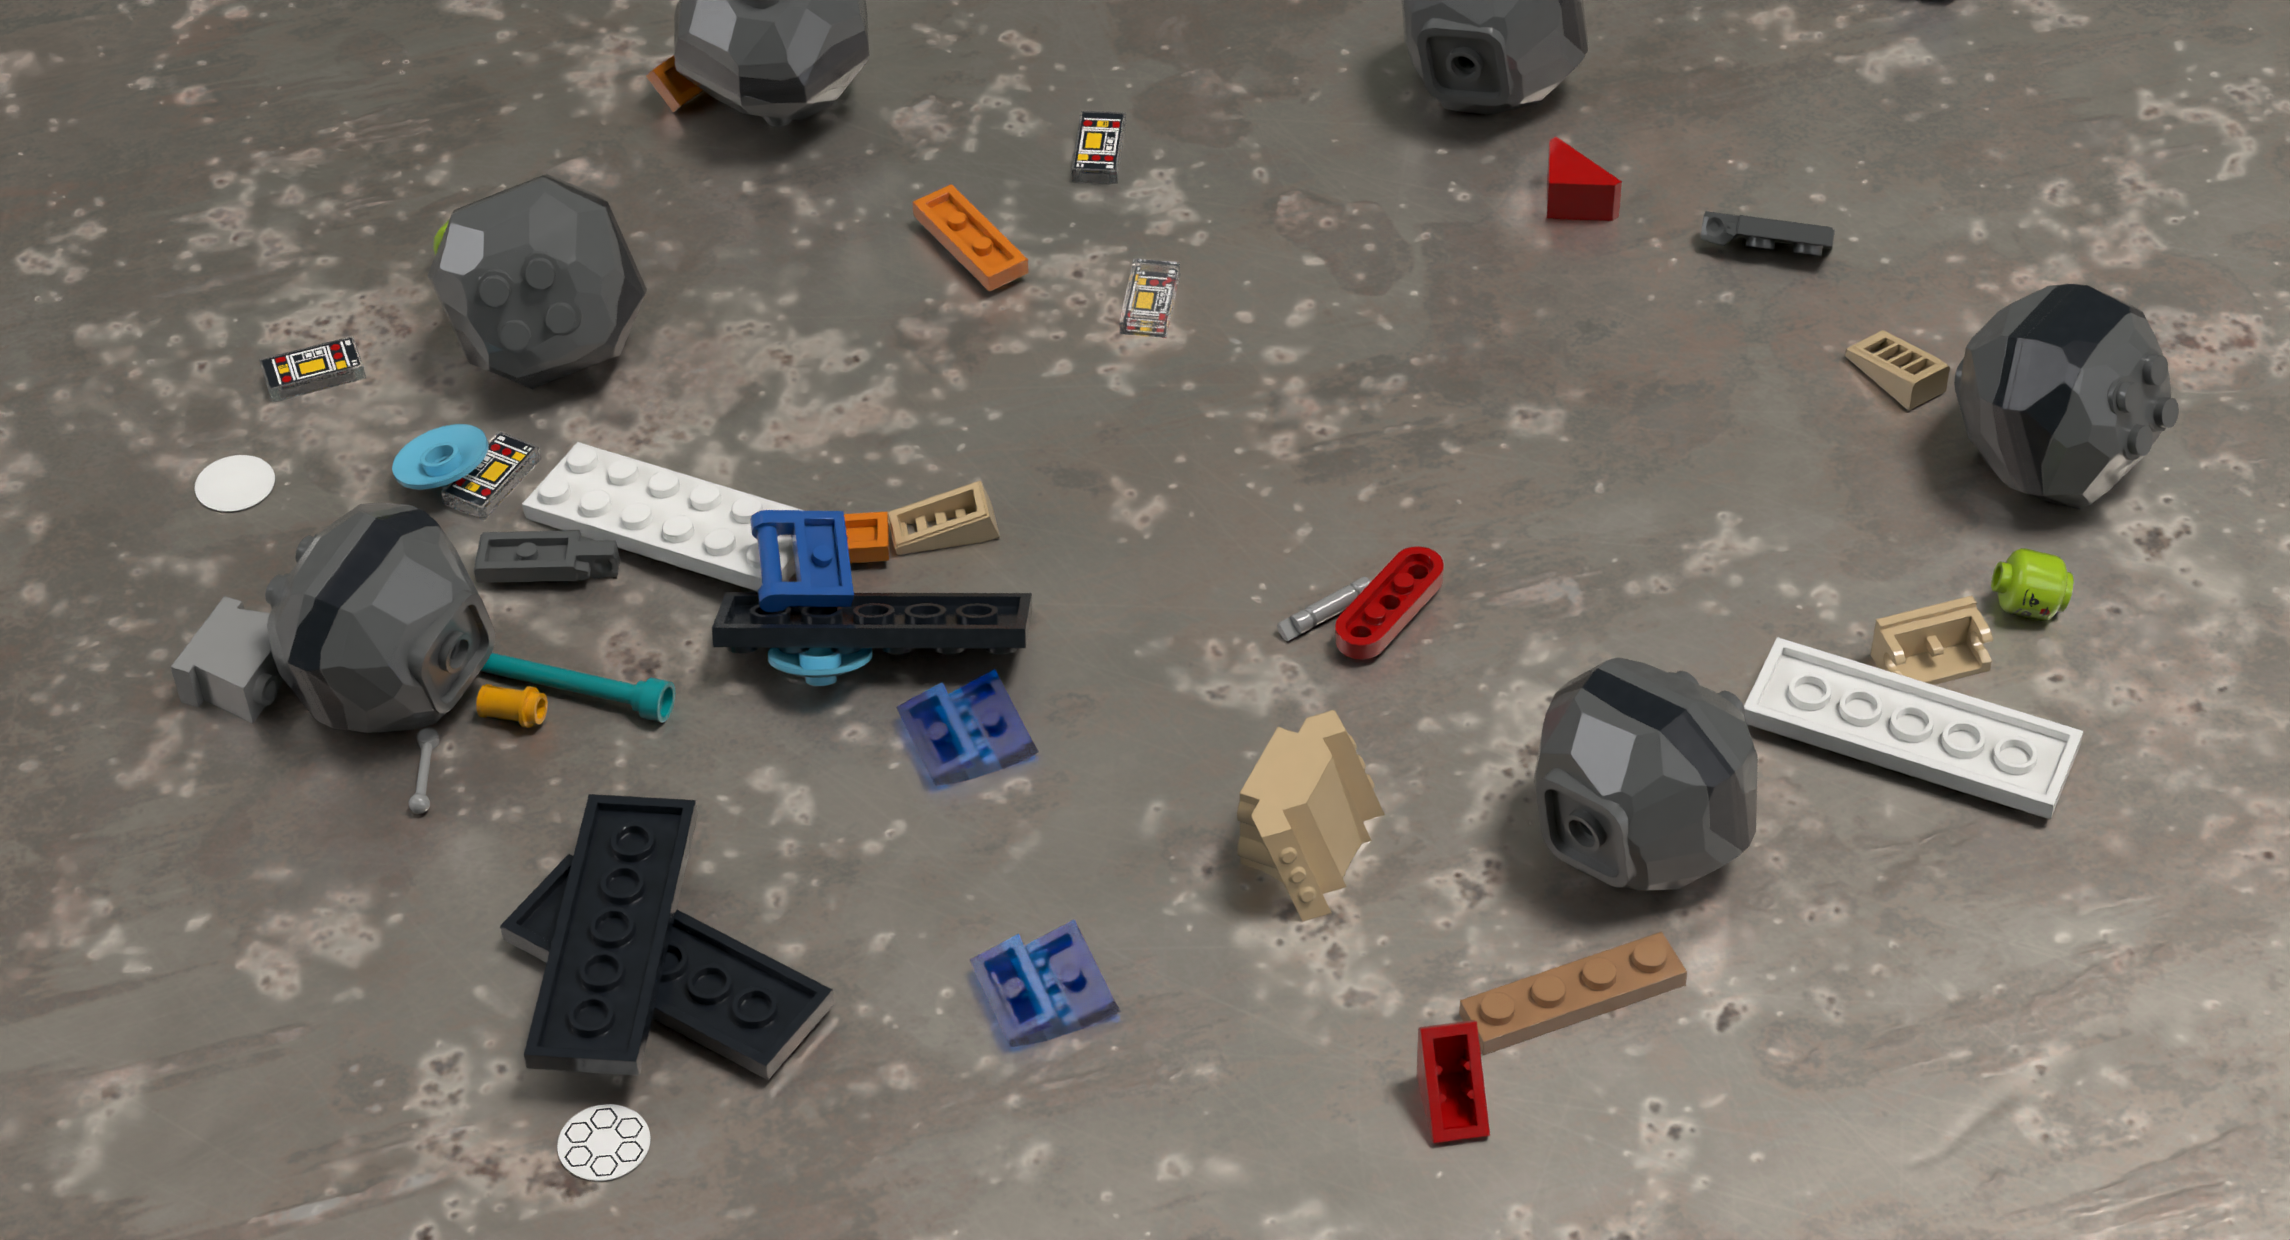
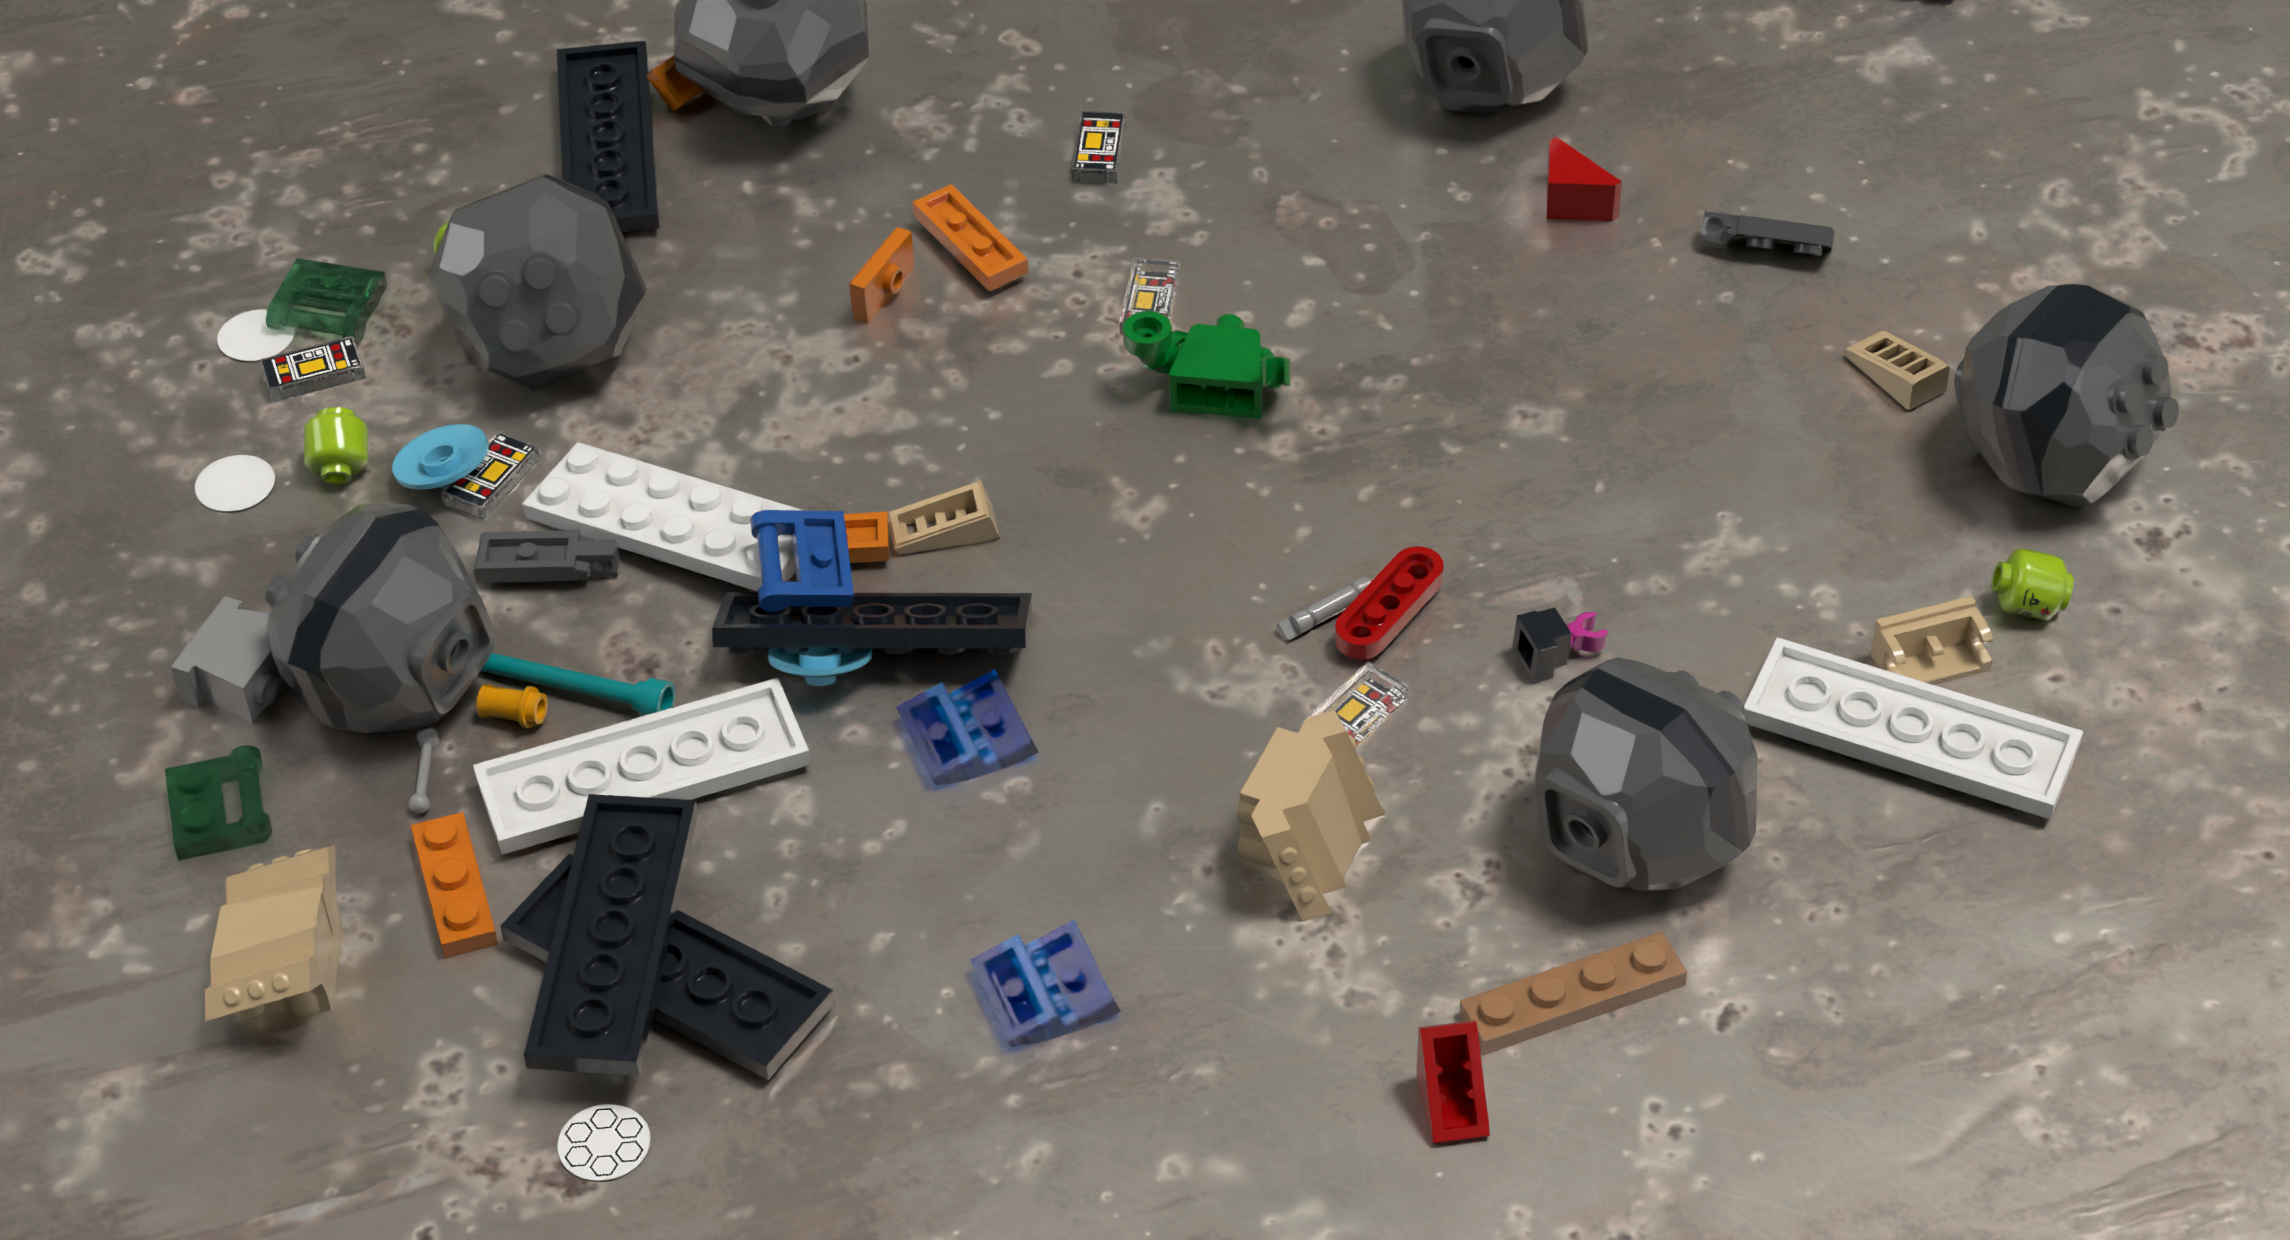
(200, 806): none -> clear green plate
(249, 338): none -> white sticker
(277, 939): none -> tan slope
(326, 288): none -> clear green plate
(336, 445): none -> lime head
(454, 885): none -> orange plate
(610, 129): none -> black plate
(659, 755): none -> white plate
(882, 275): none -> orange plate
(1209, 367): none -> green torso
(1365, 701): none -> clear tile
(1544, 640): none -> black piece

